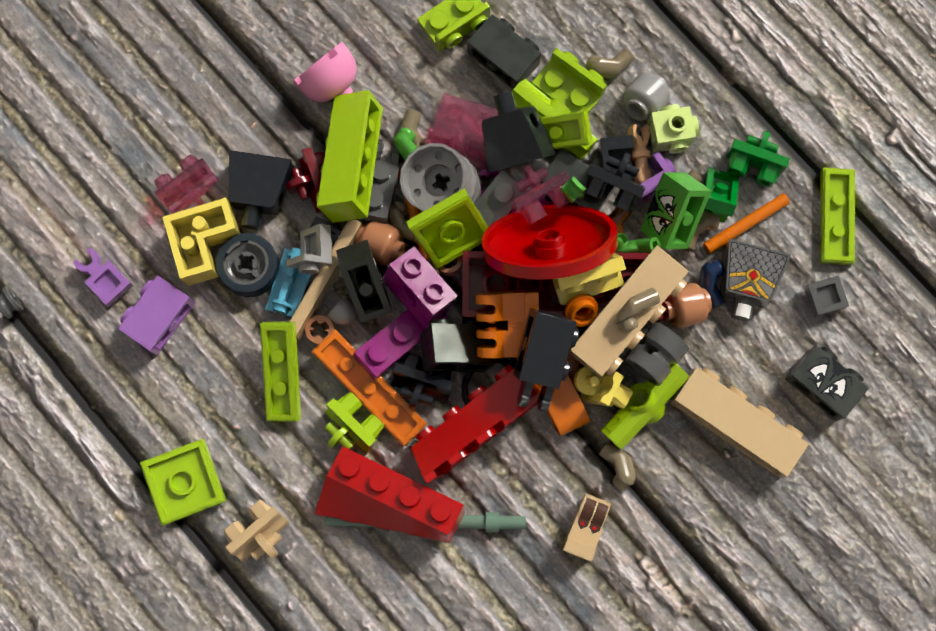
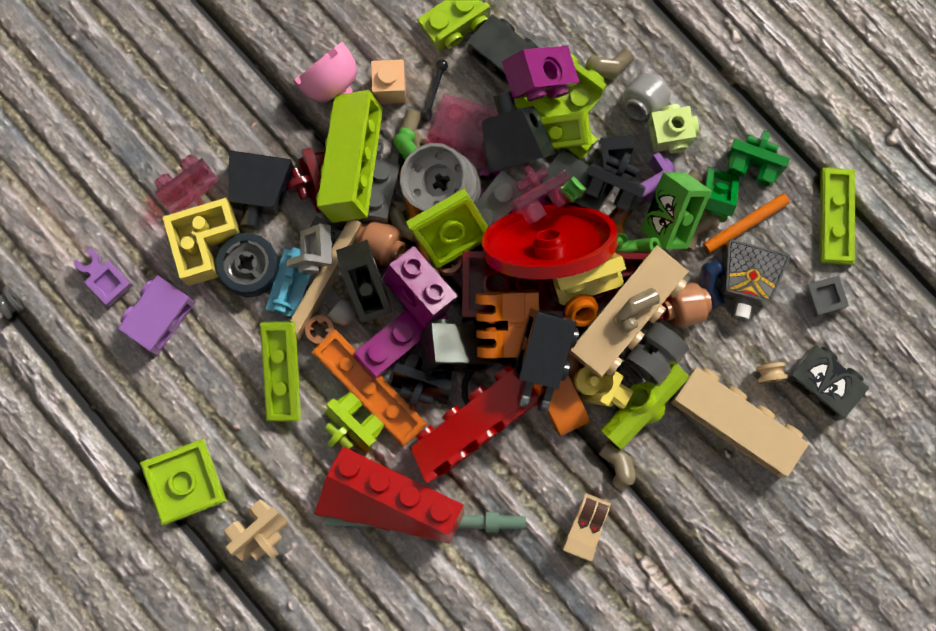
(389, 81): none -> light nougat brick
(426, 113): none -> black hinge
(540, 73): none -> magenta brick
(640, 152): light nougat piece -> none
(771, 372): none -> tan bush

